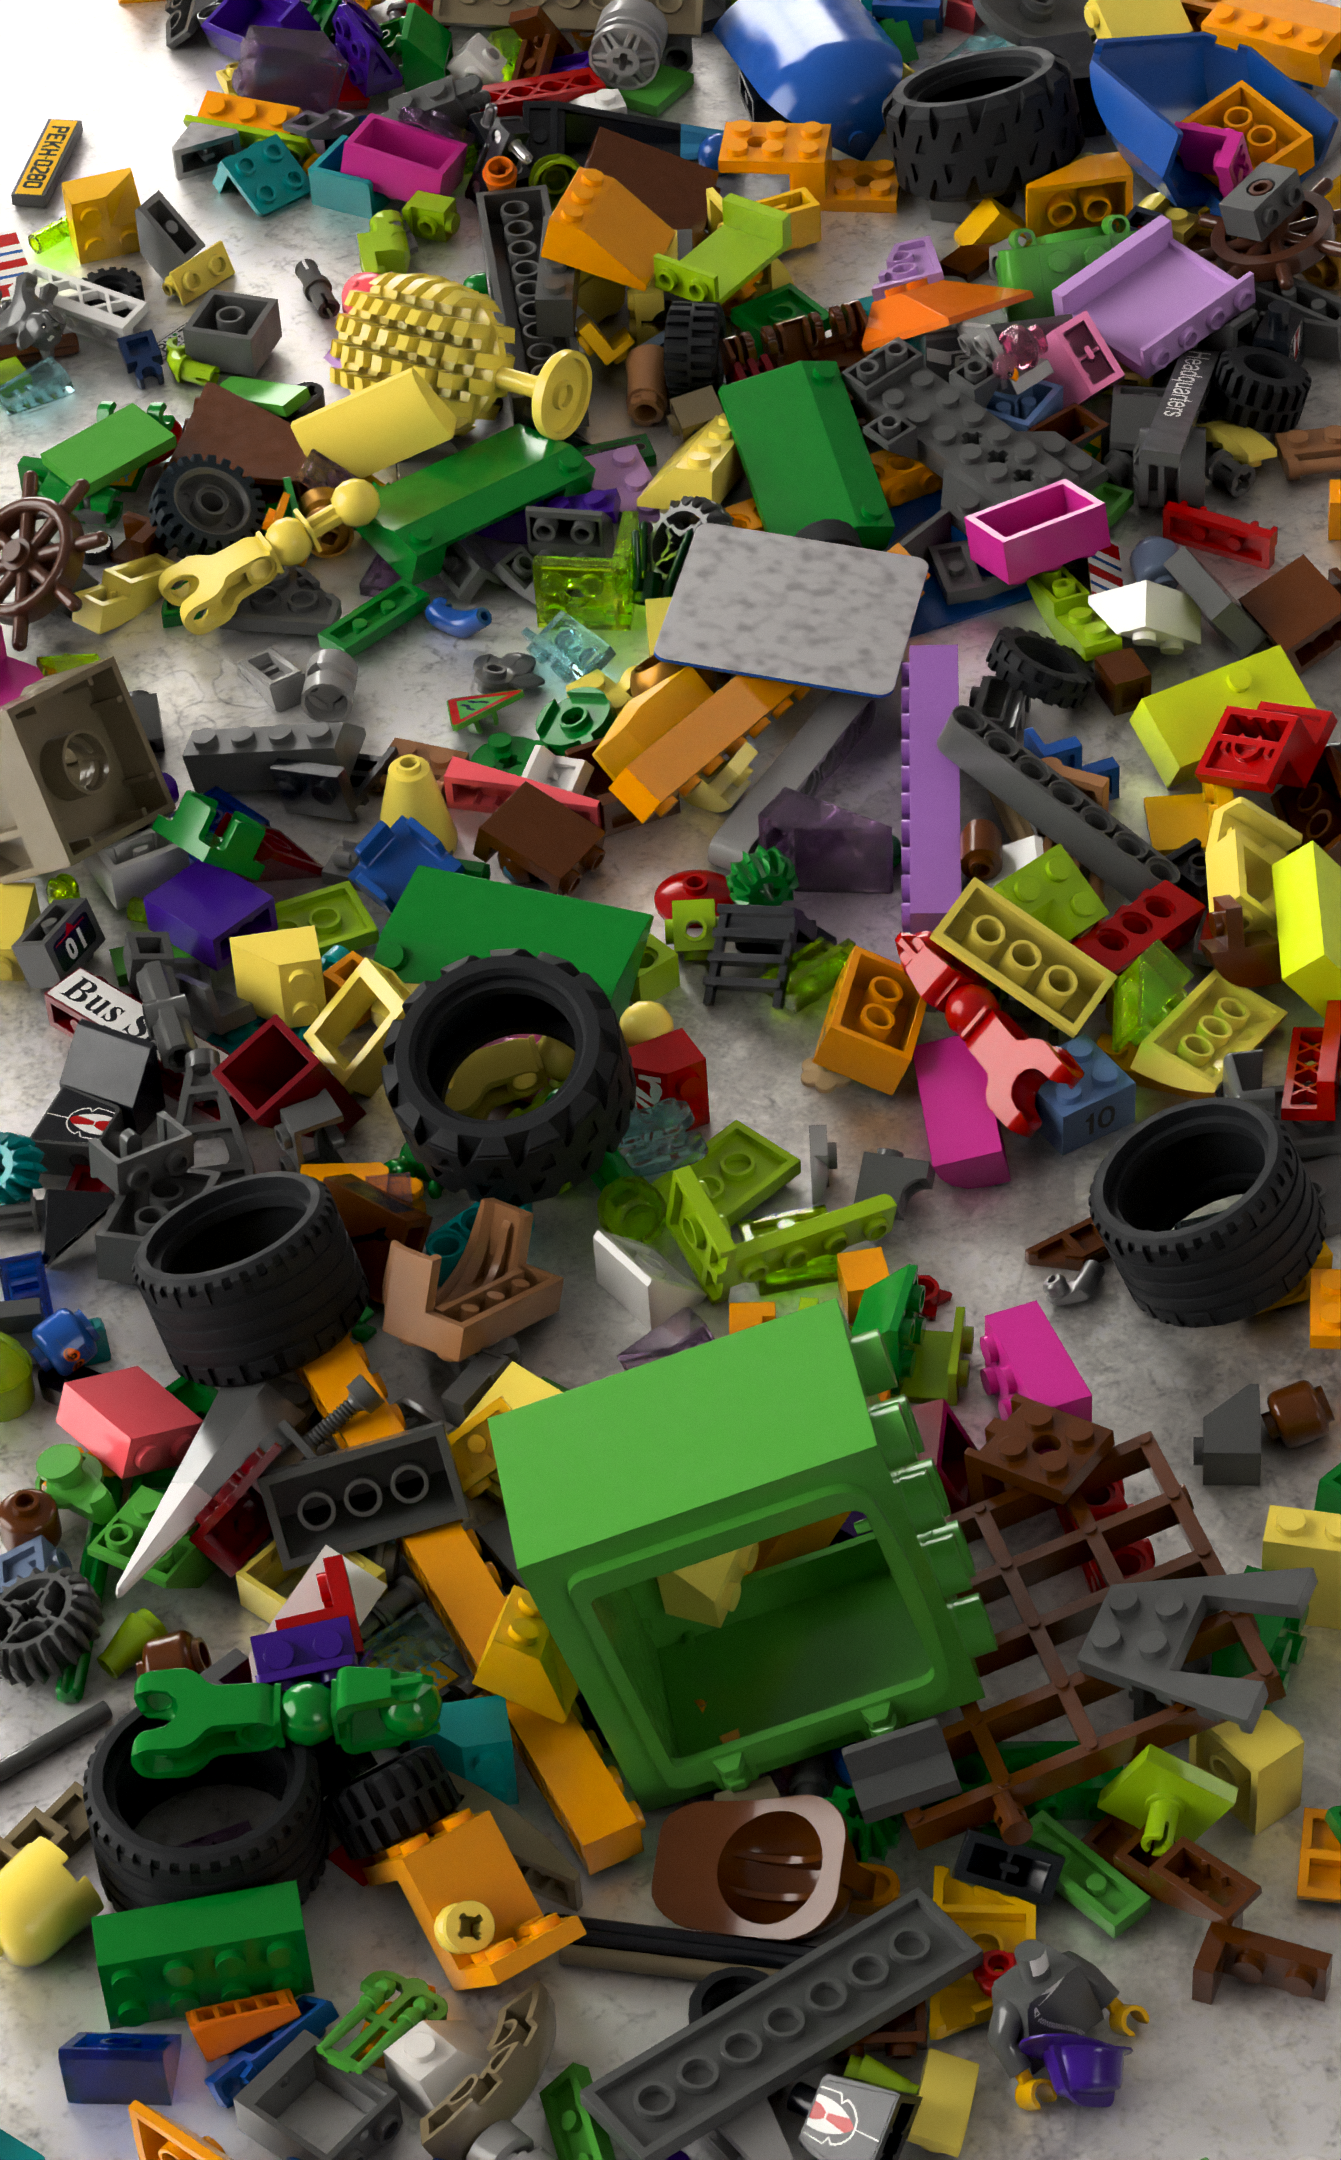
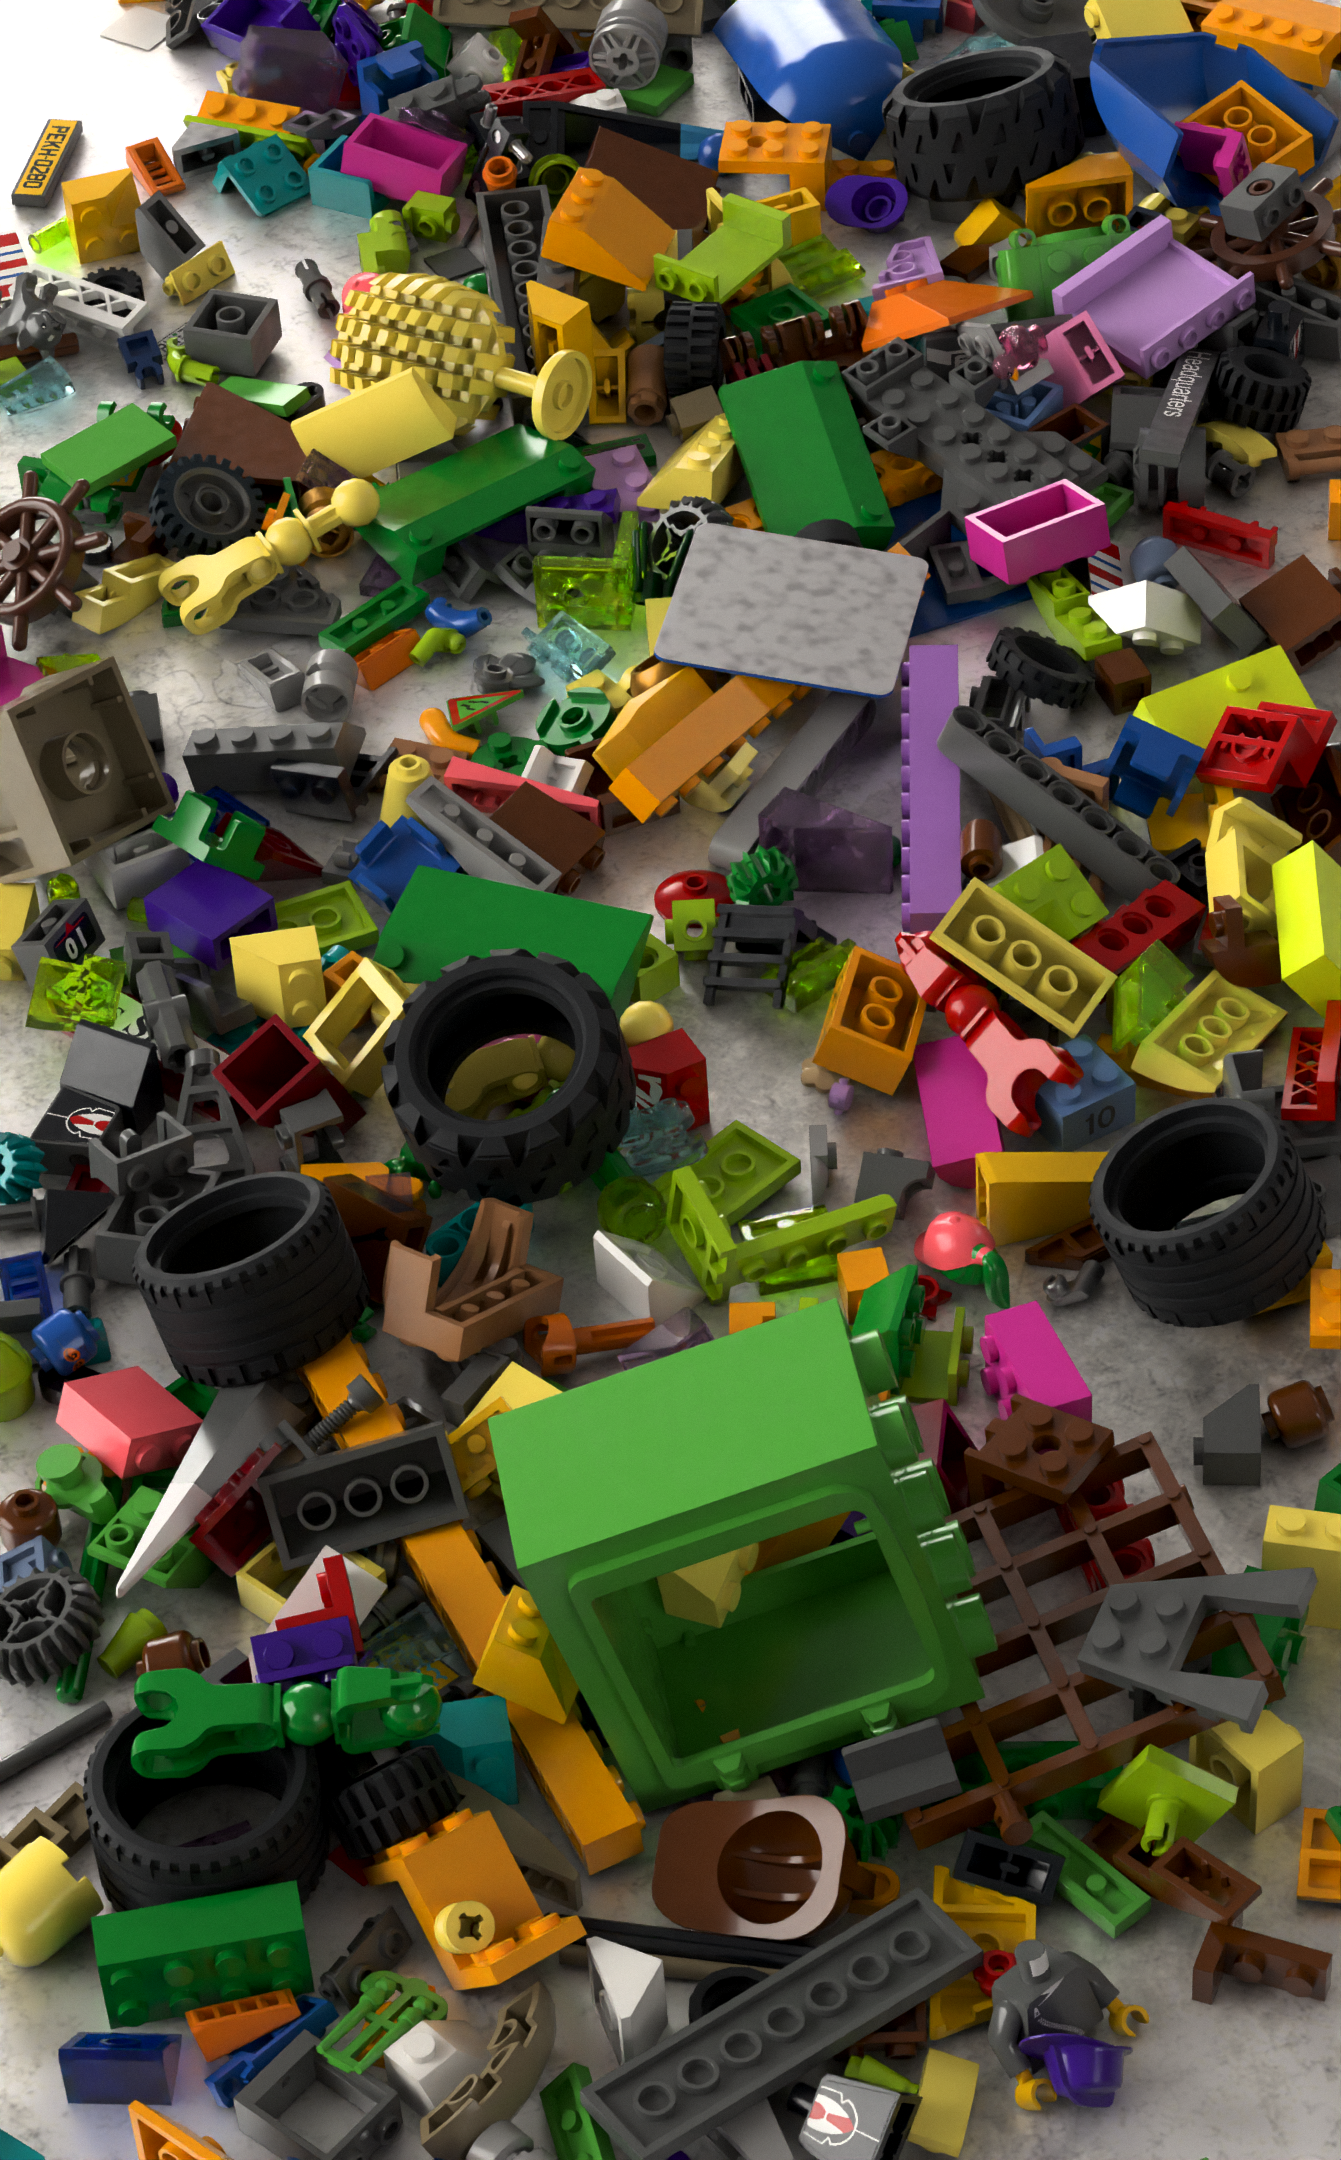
(75, 992): none -> clear neon green slope
(77, 1281): none -> dark grey axle
(138, 28): none -> white sticker
(147, 152): none -> orange slope
(374, 1949): none -> dark grey hinge
(385, 658): none -> orange slope
(391, 75): none -> blue panel
(437, 640): none -> lime arm
(441, 733): none -> light orange arm
(458, 260): none -> dark grey piece
(477, 841): none -> light grey slope
(557, 323): none -> yellow slope
(559, 1348): none -> orange piece
(609, 387): none -> yellow slope
(627, 1996): none -> white slope
(820, 267): none -> clear neon green slope
(841, 1096): none -> lavender piece
(867, 202): none -> dark purple piece
(965, 1254): none -> coral hair
(1033, 1192): none -> yellow slope
(1150, 767): none -> blue panel

